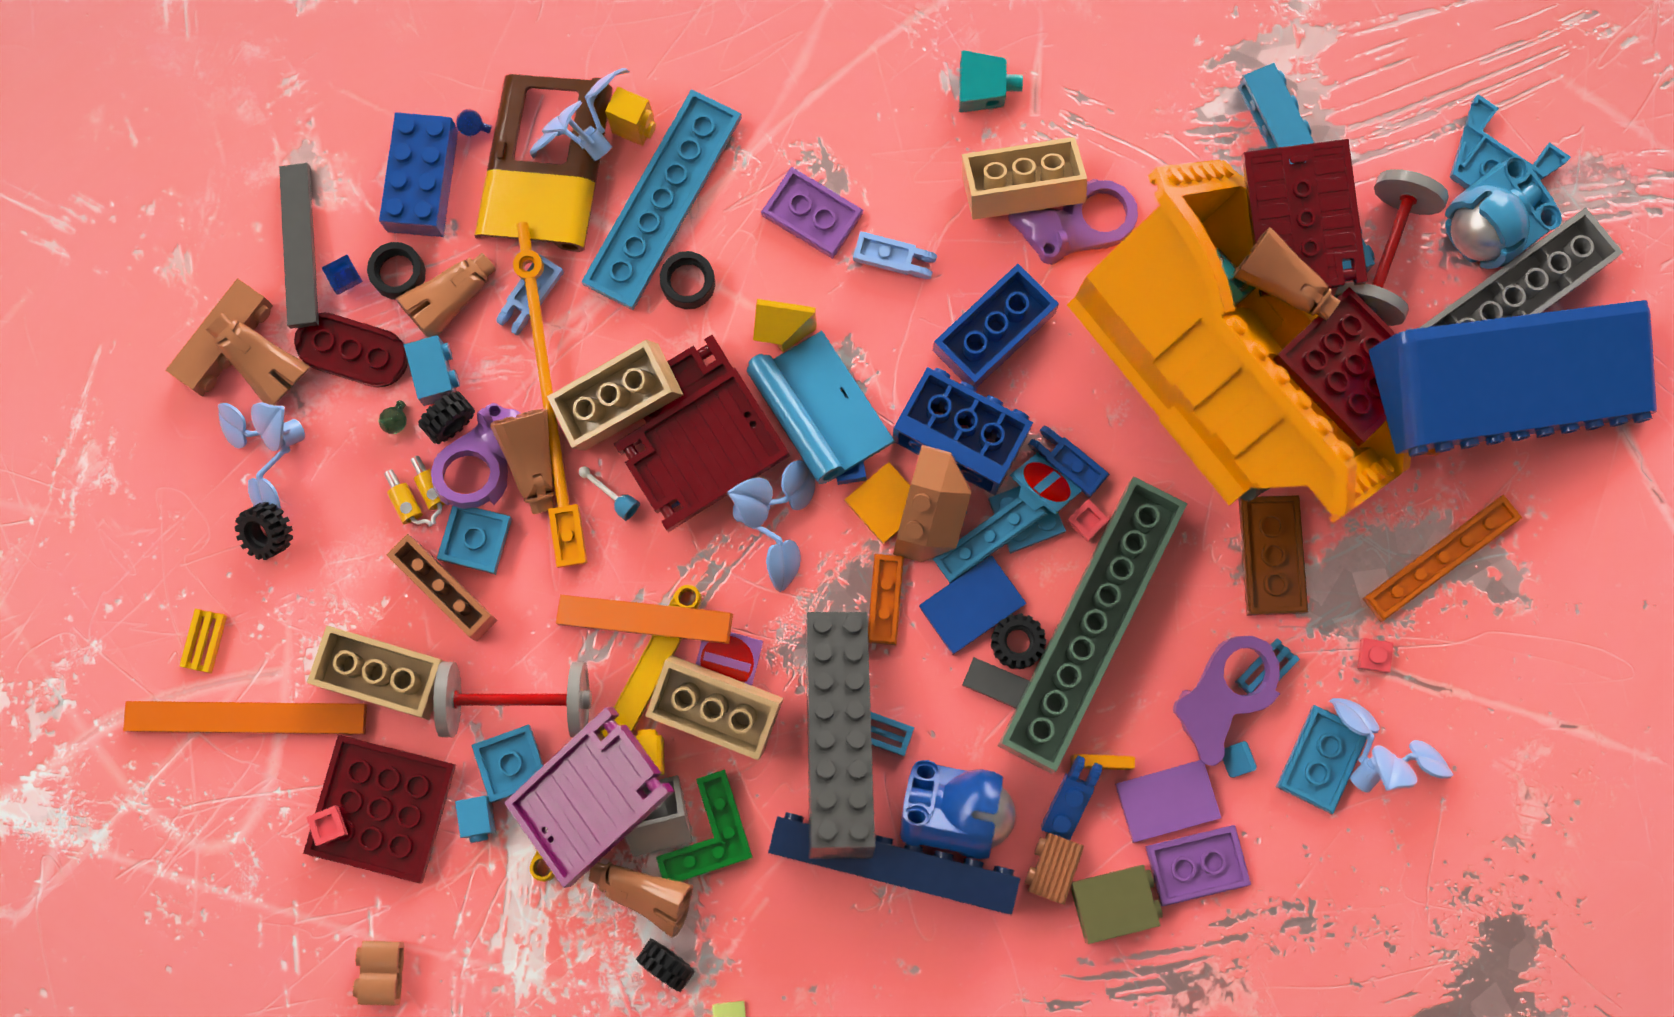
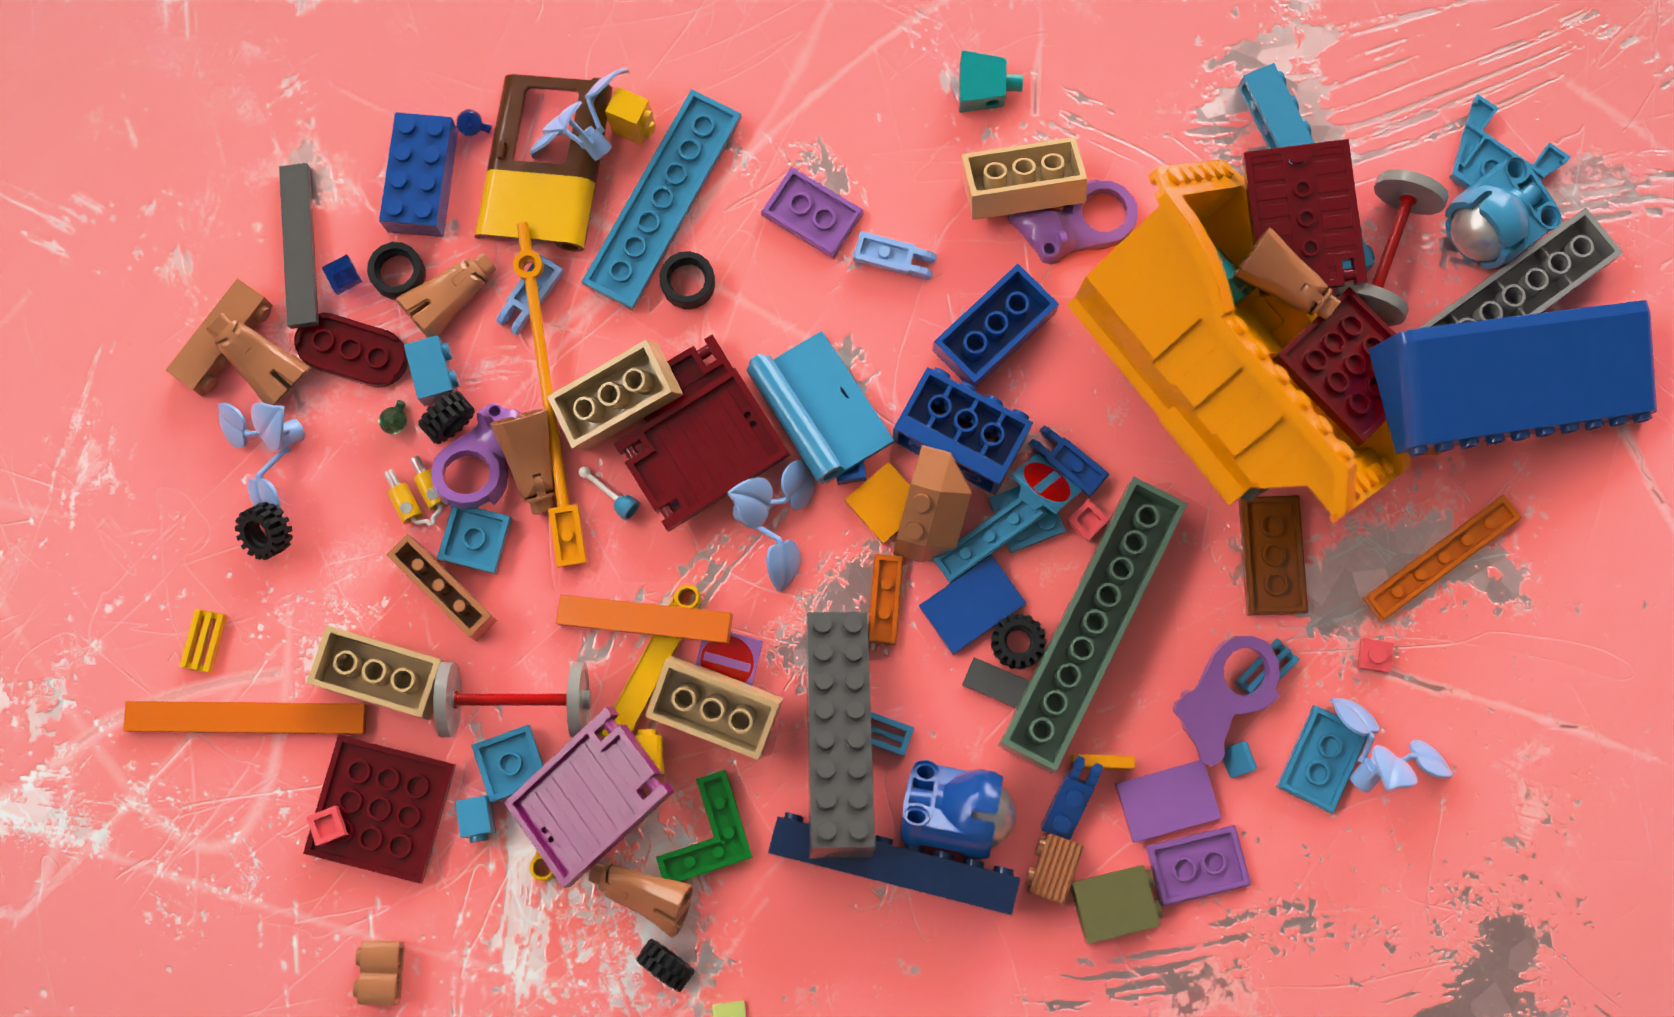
(665, 826): light grey slope -> none
(783, 323): yellow slope -> none

